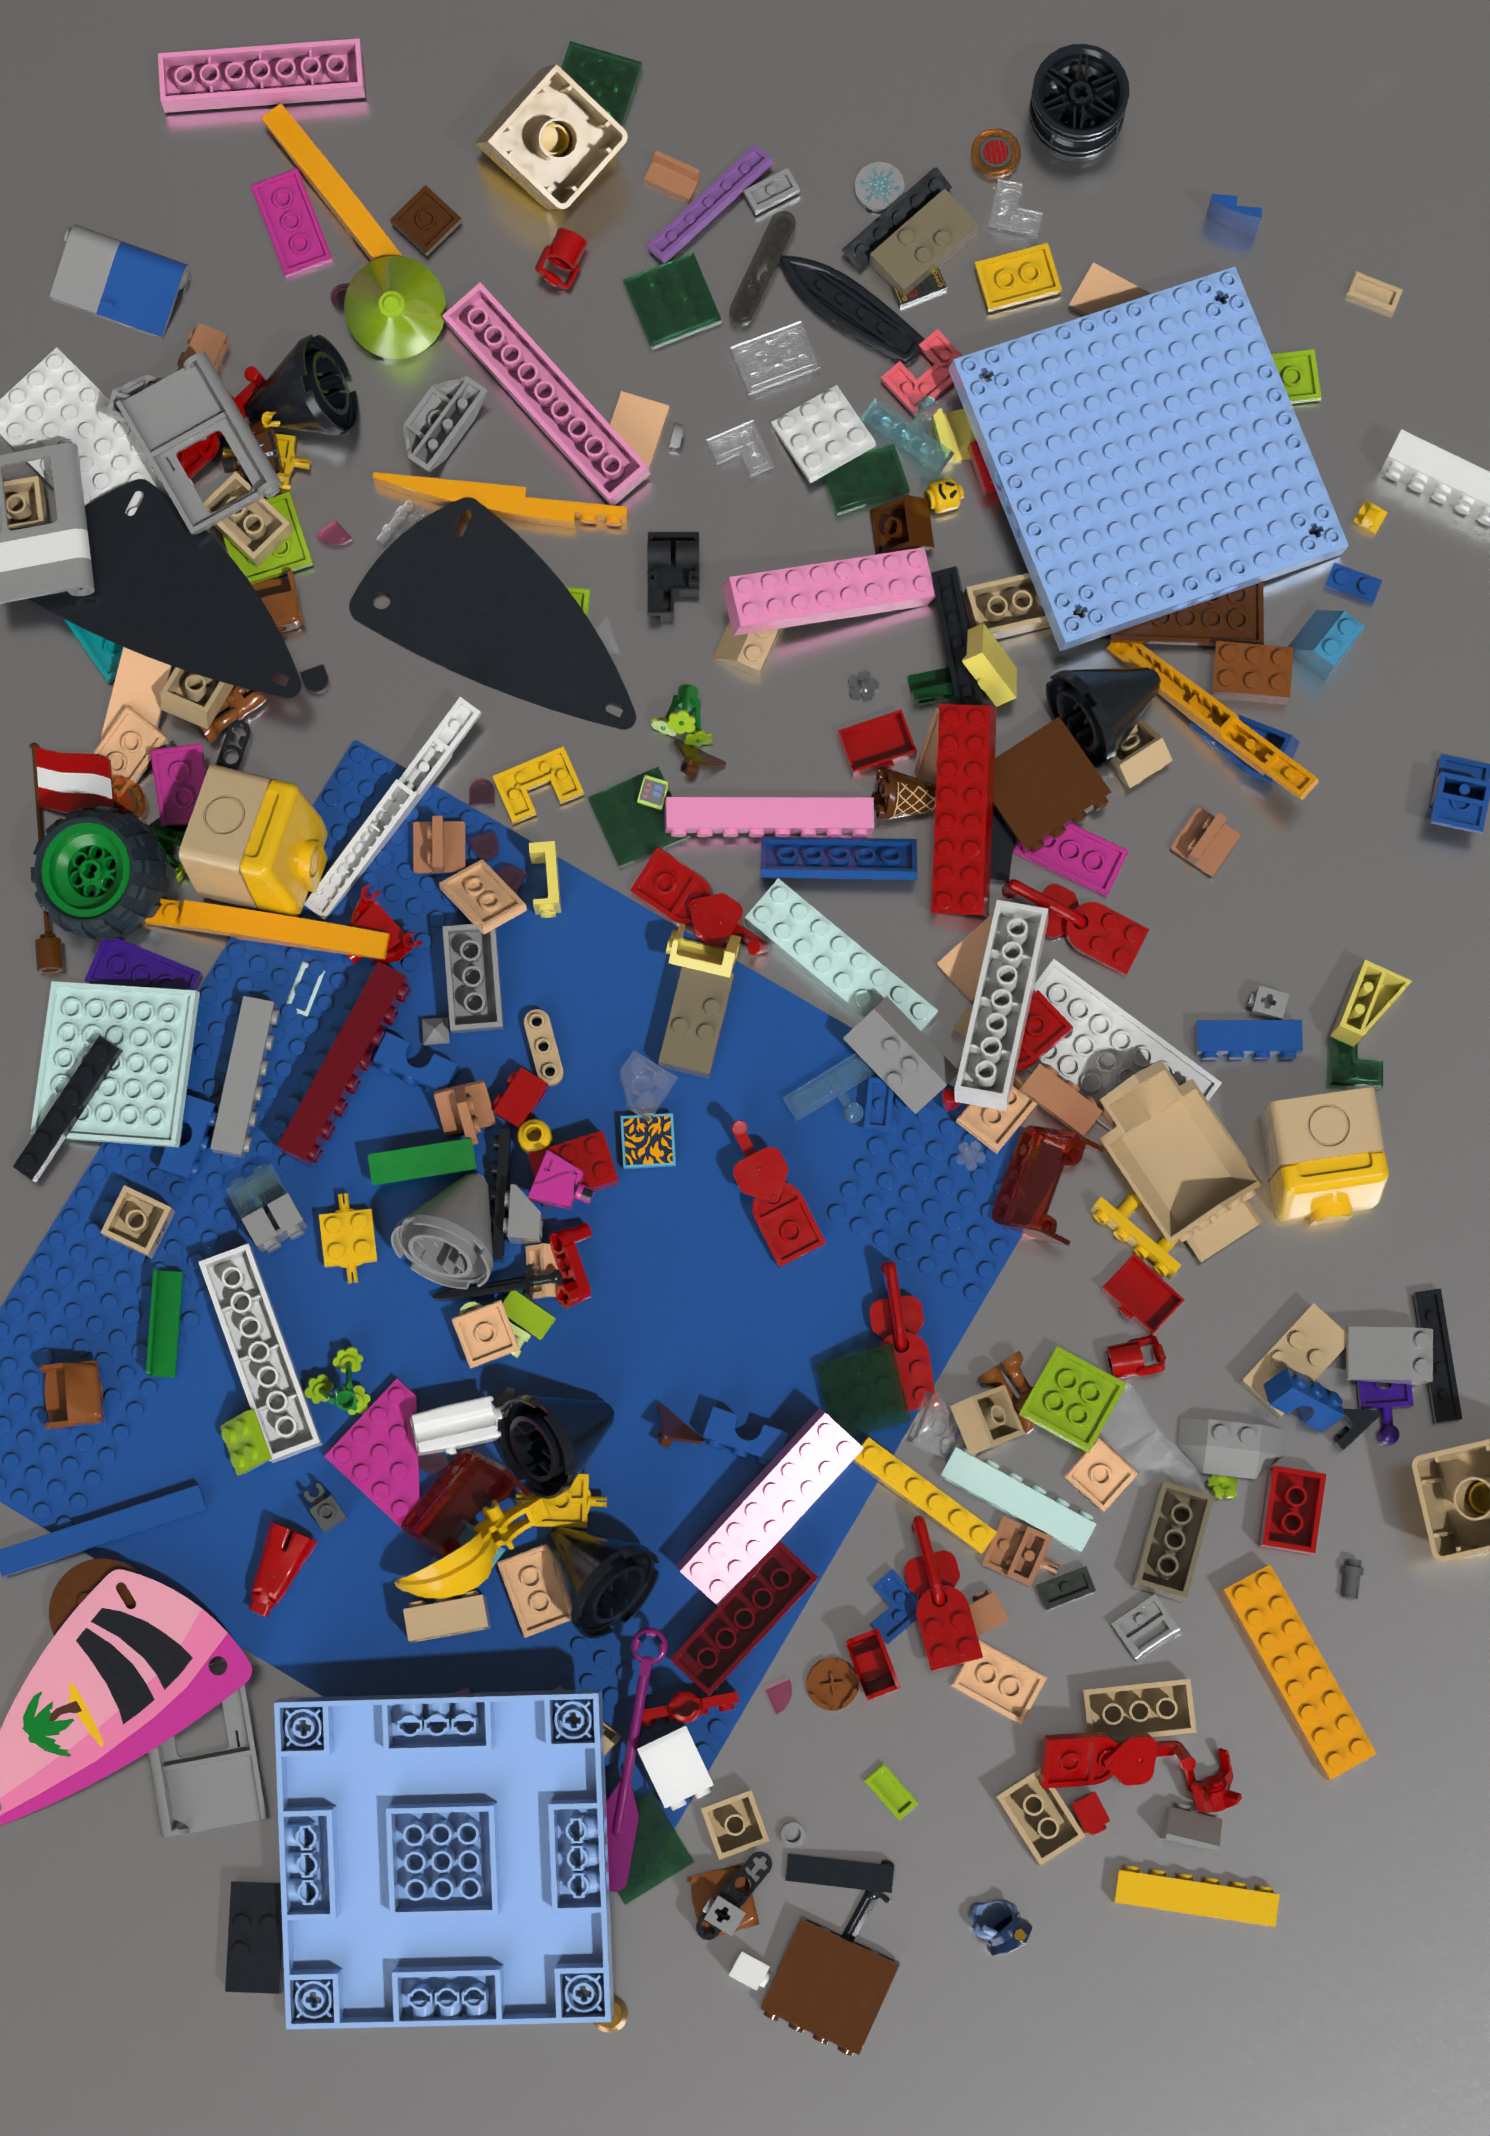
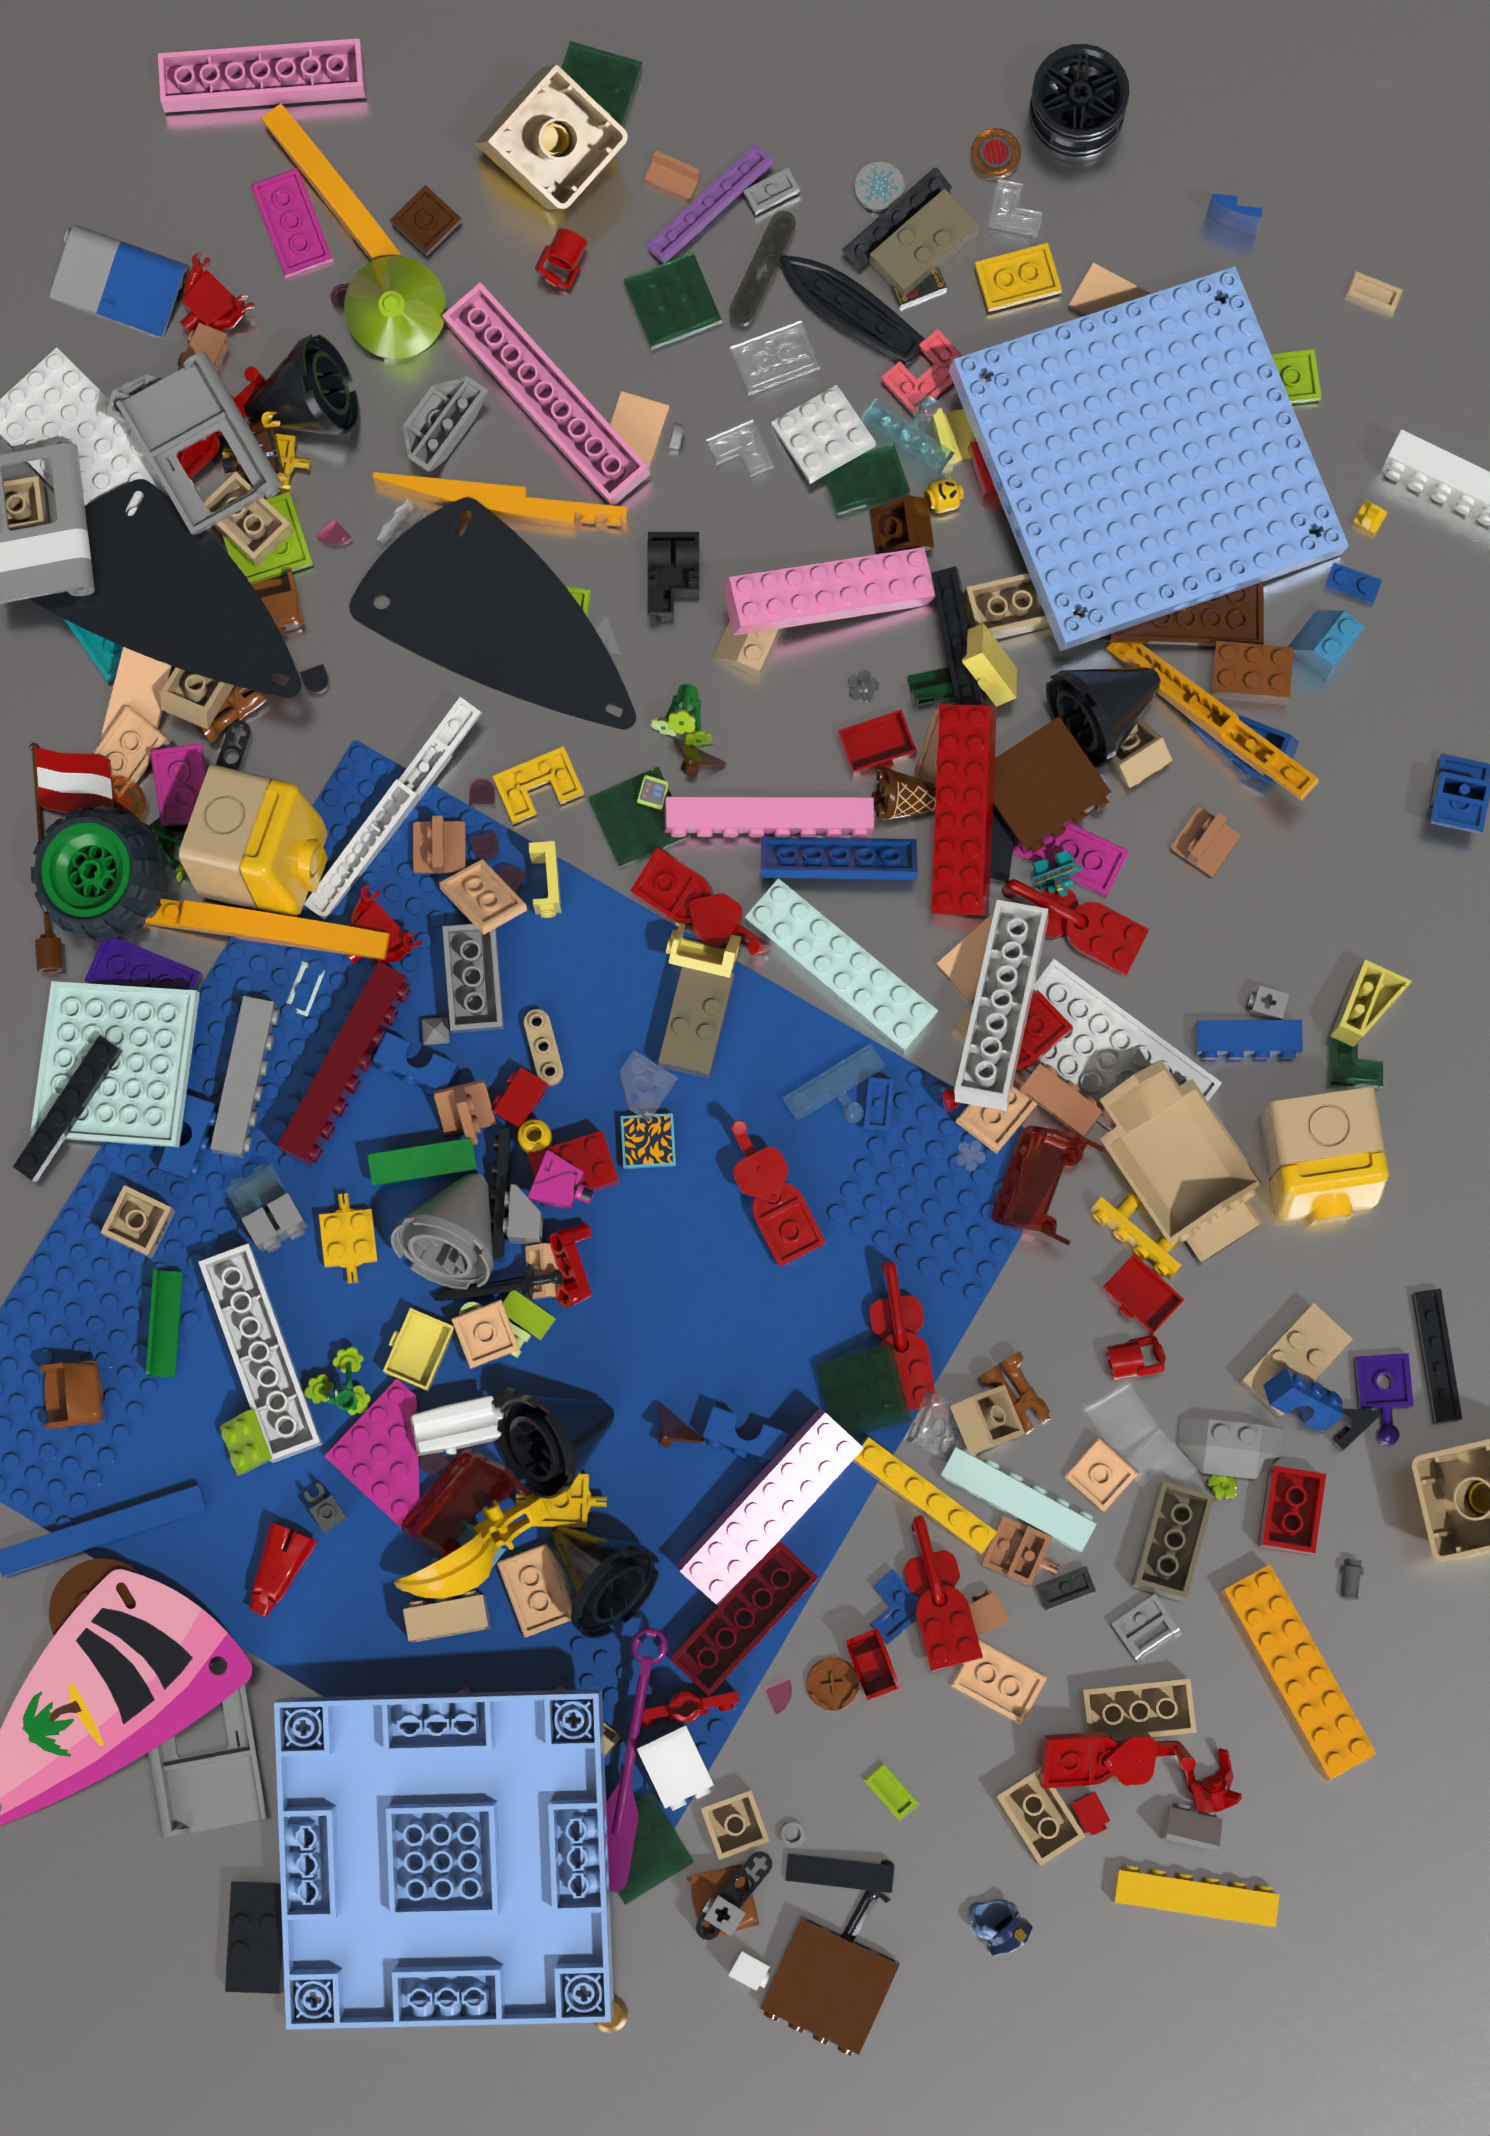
(209, 300): none -> red torso
(418, 1349): none -> light yellow container
(901, 1055): light grey brick -> none
(1046, 876): none -> teal hips
(1073, 1399): lime plate -> none
(1389, 1354): light grey slope -> none

